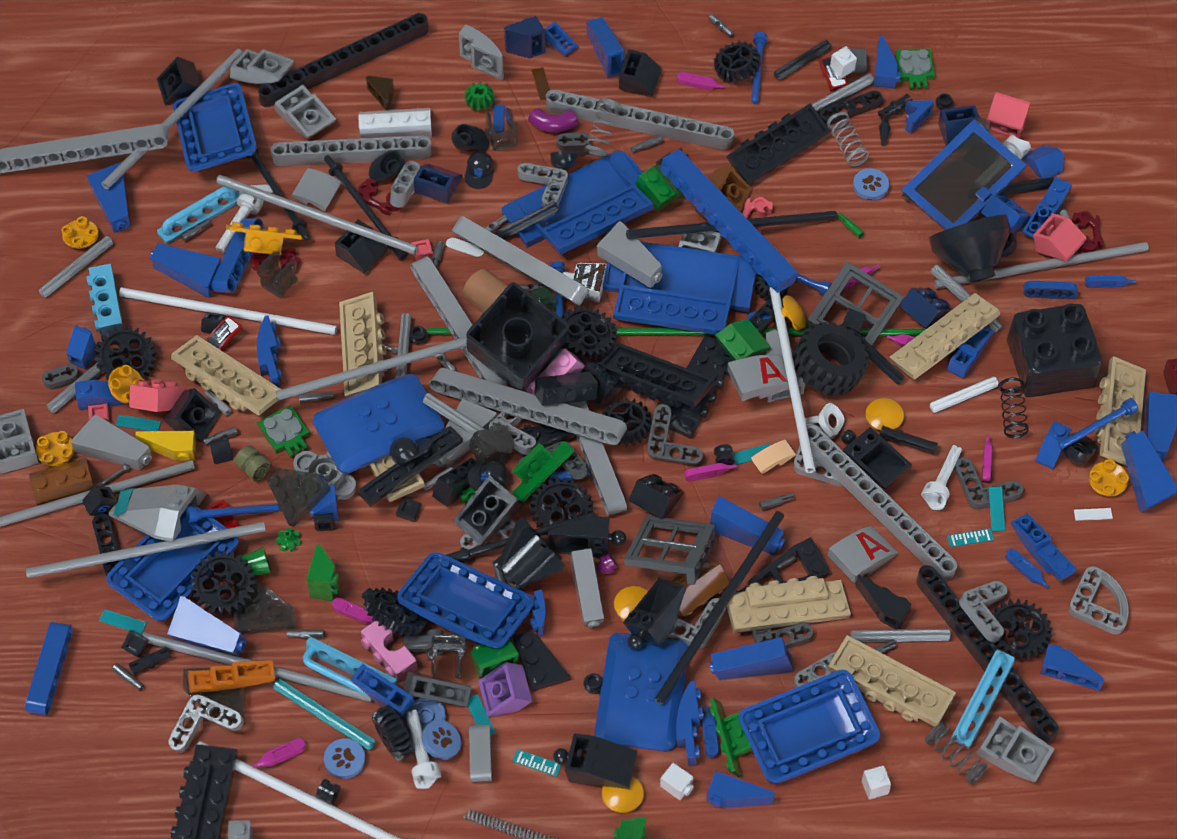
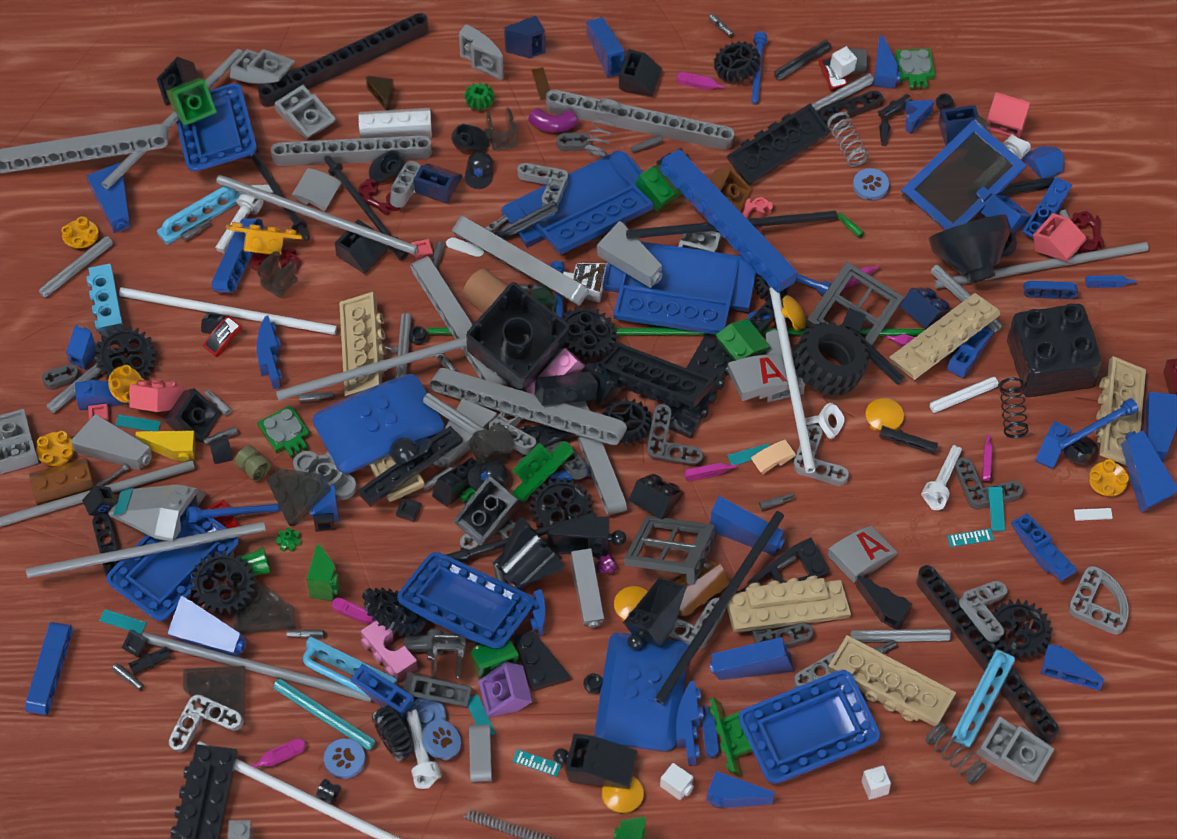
(186, 267): blue slope -> none
(191, 101): none -> green slope
(225, 376): tan plate -> none
(231, 677): orange slope -> none
(498, 118): blue window -> none
(559, 32): blue slope -> none
(566, 159): black cap -> none
(724, 454): black wheel -> none
(875, 456): black slope -> none
(882, 509): light grey beam -> none
(1025, 567): blue piece -> none

